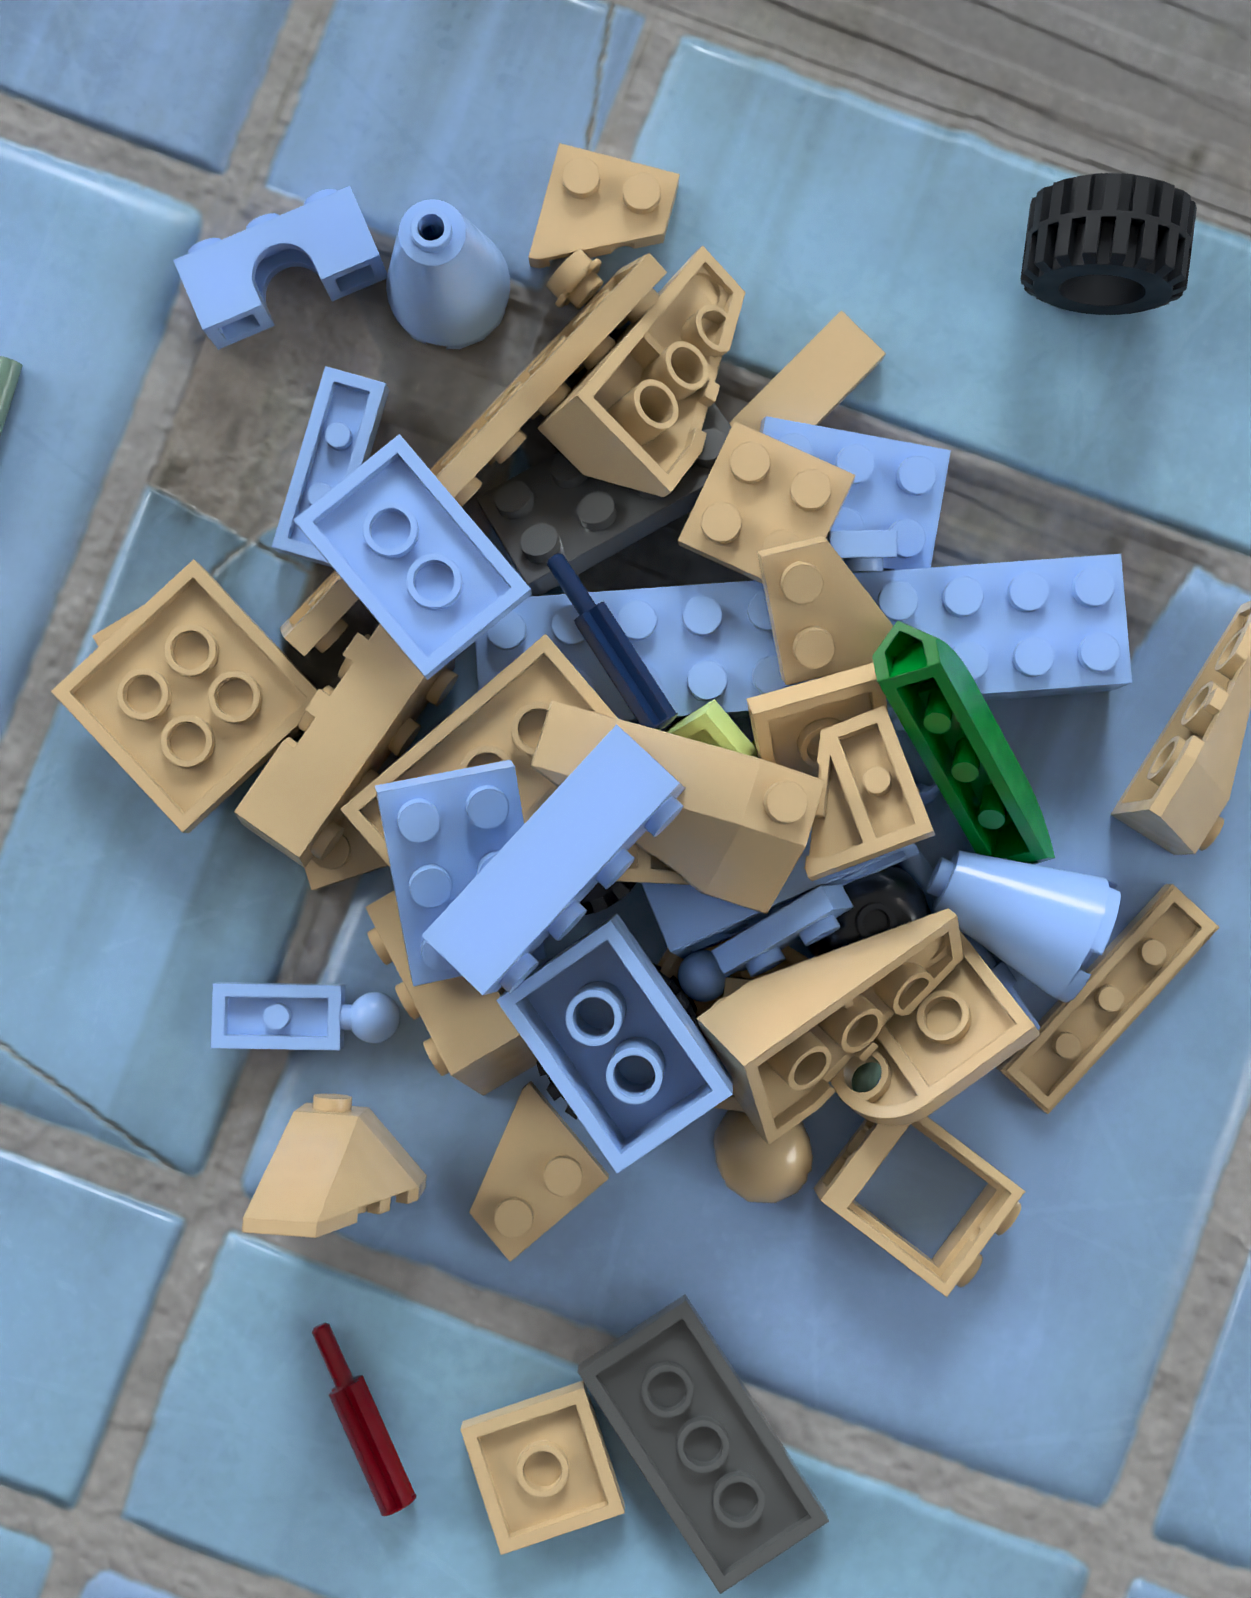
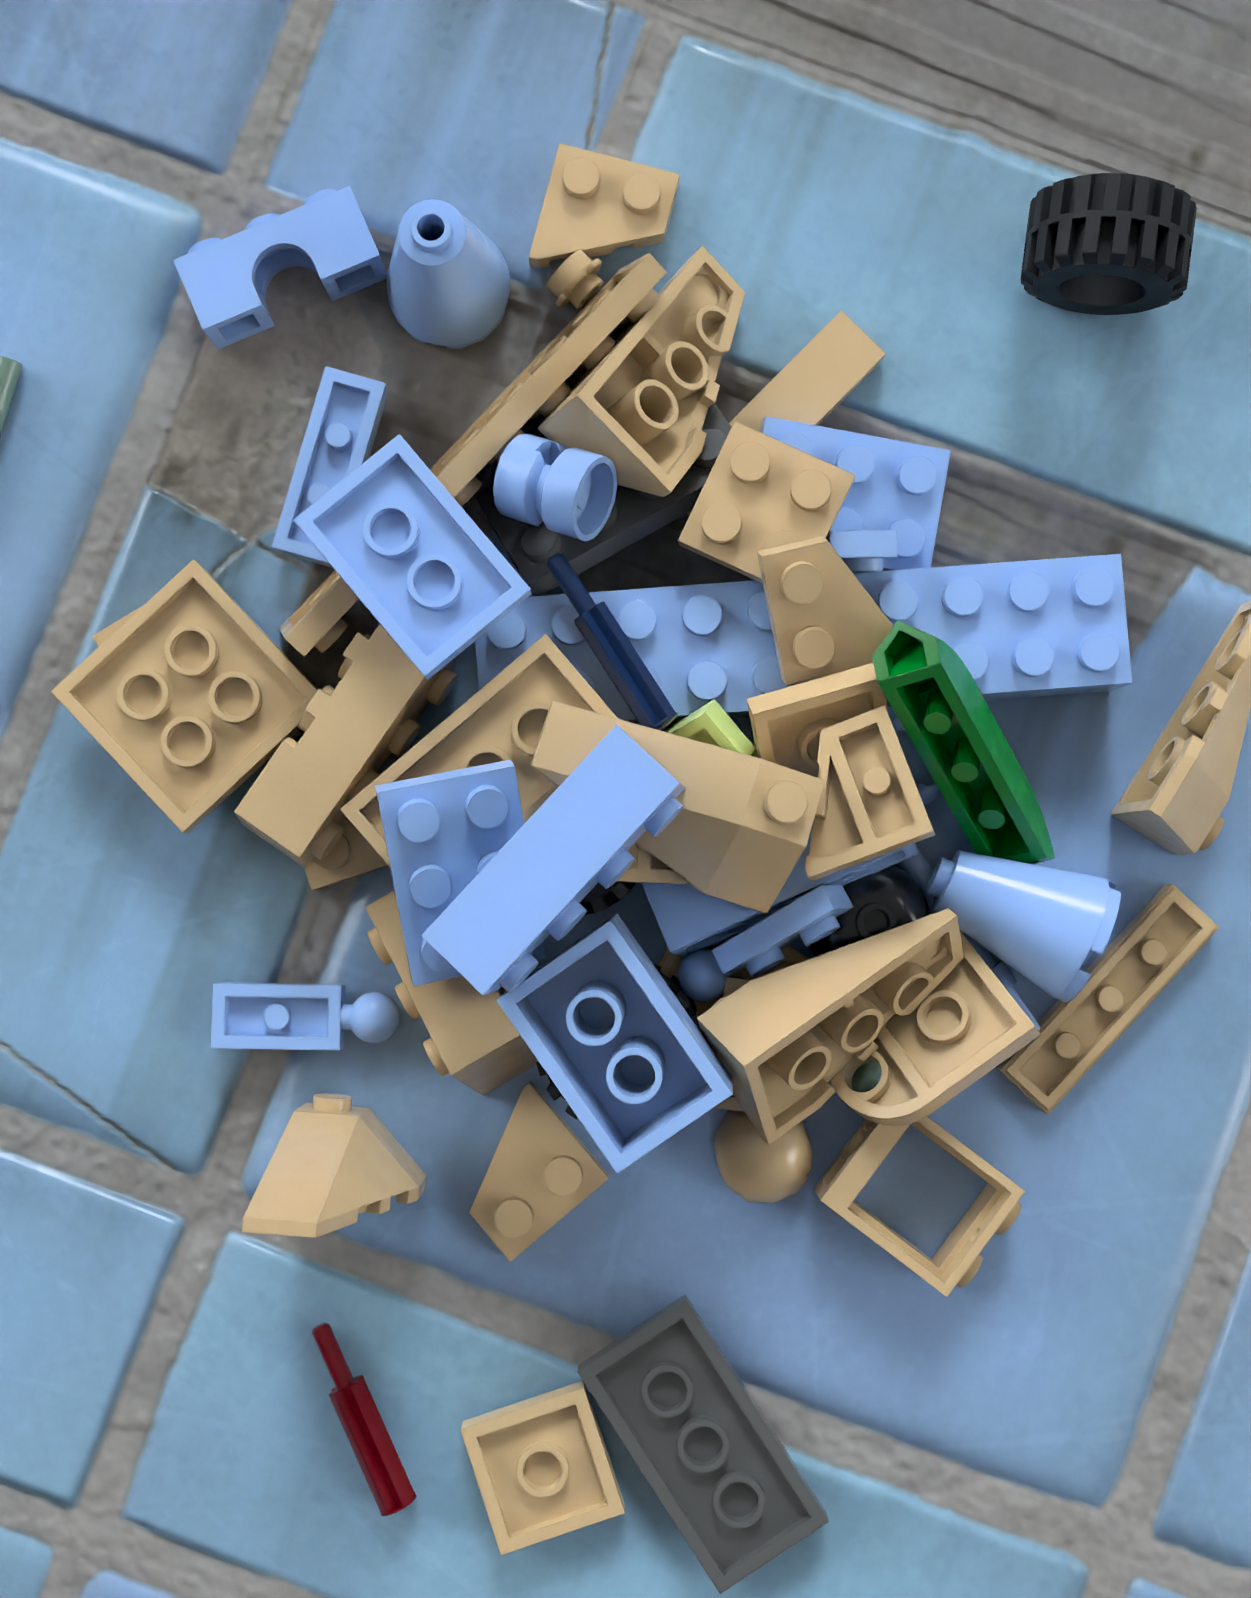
(555, 485): none -> light blue wheel

